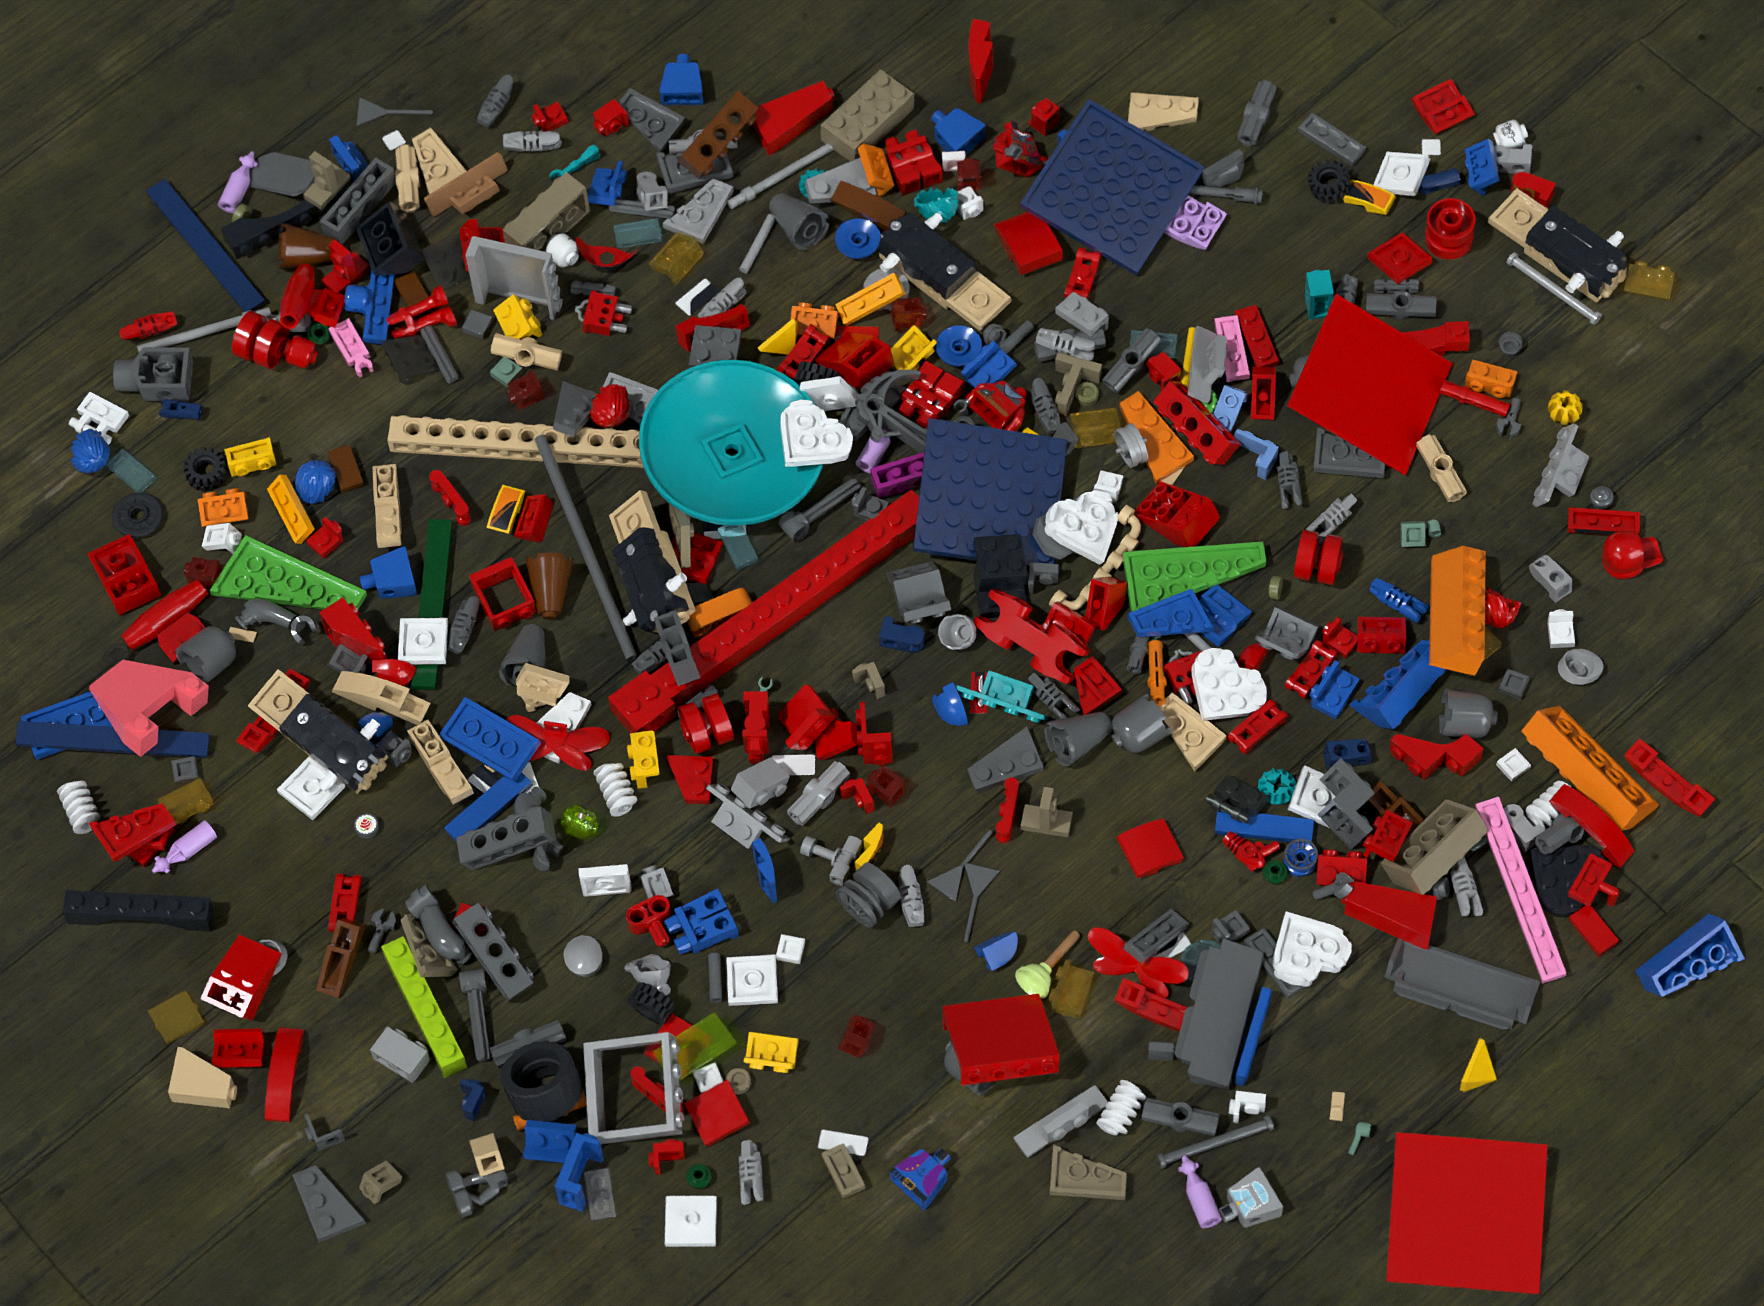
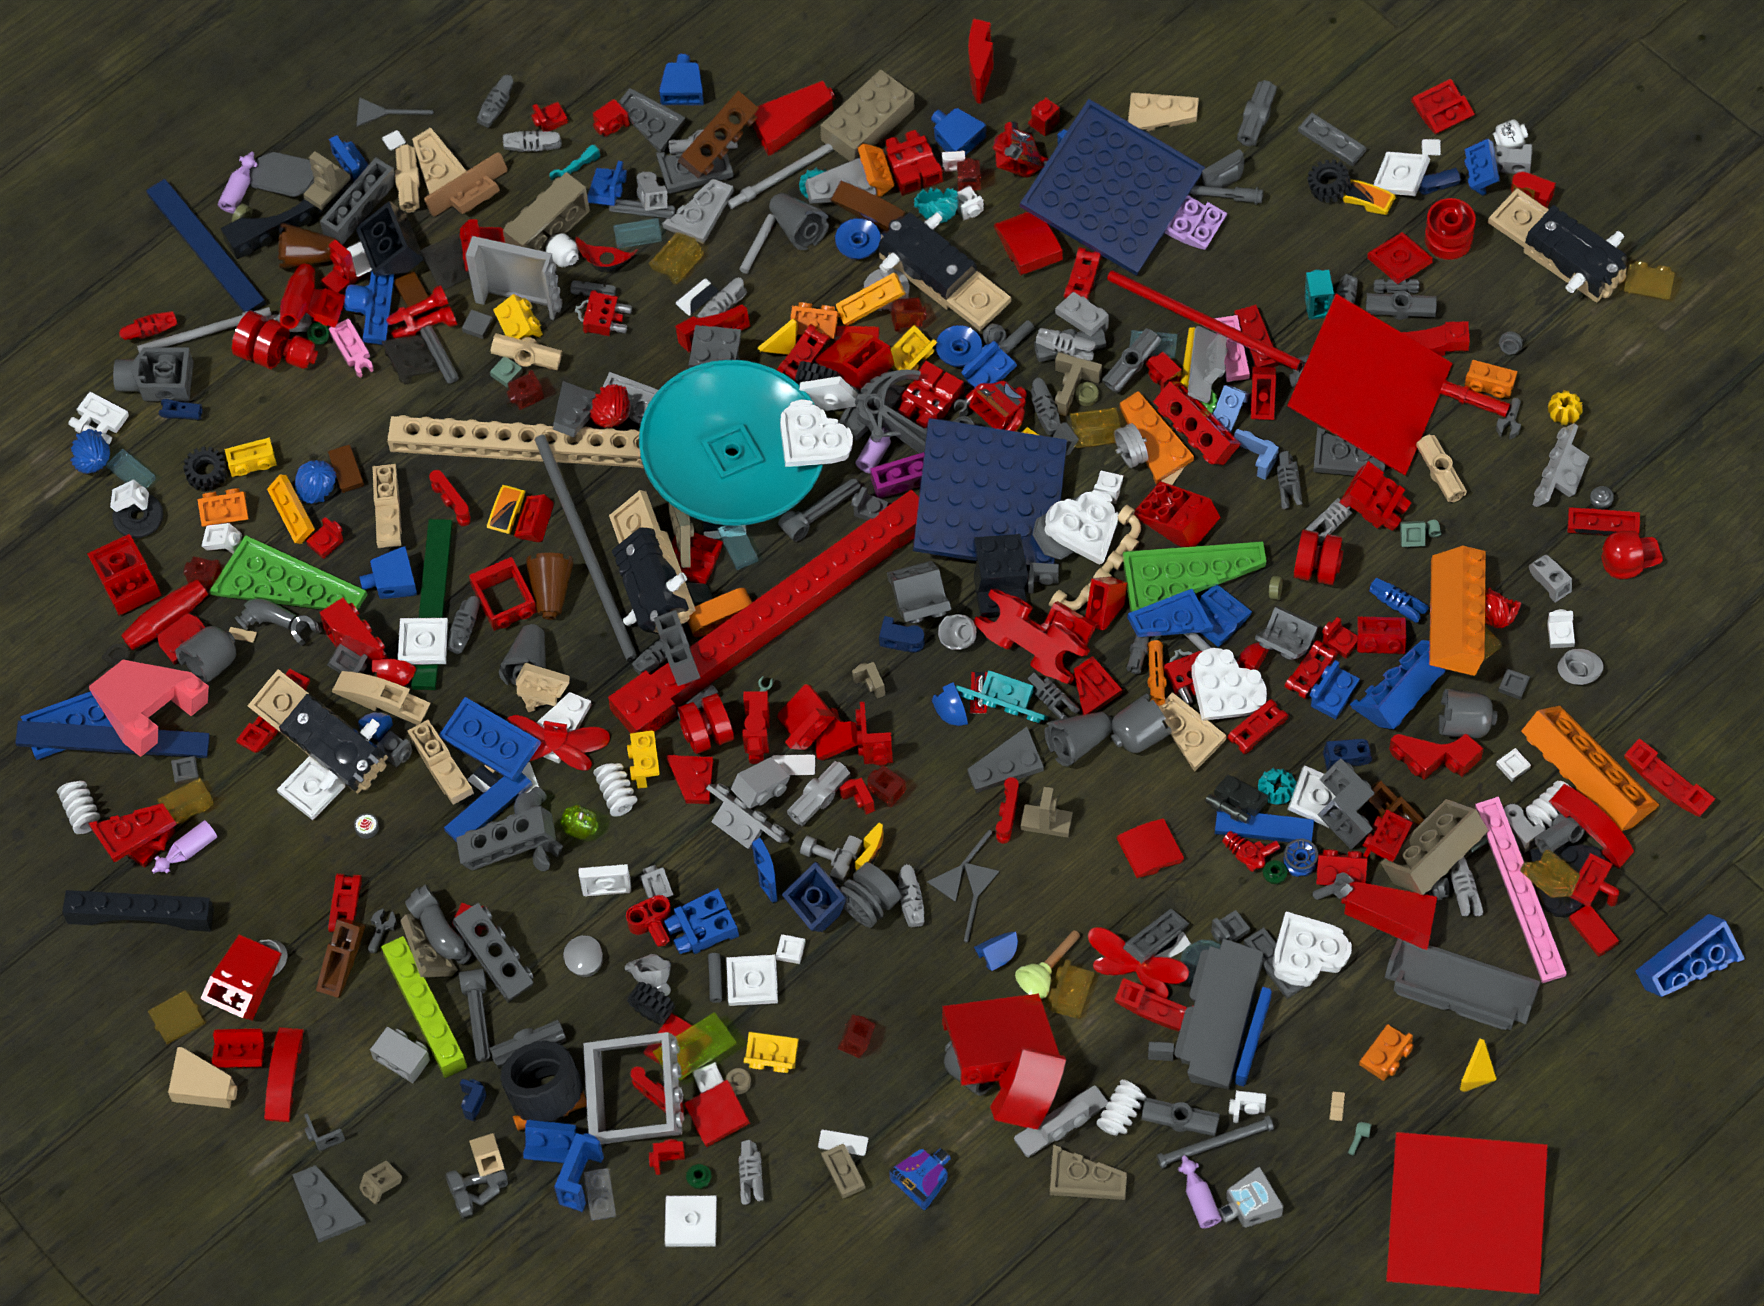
(129, 494): none -> white bracket
(359, 259): none -> white sticker
(815, 898): none -> dark blue slope
(1028, 1088): none -> slope
(1205, 320): none -> red piece
(1375, 497): none -> red hips
(1386, 1052): none -> orange bracket
(1551, 875): none -> clear yellow bracket
(1593, 316): light grey bar -> none

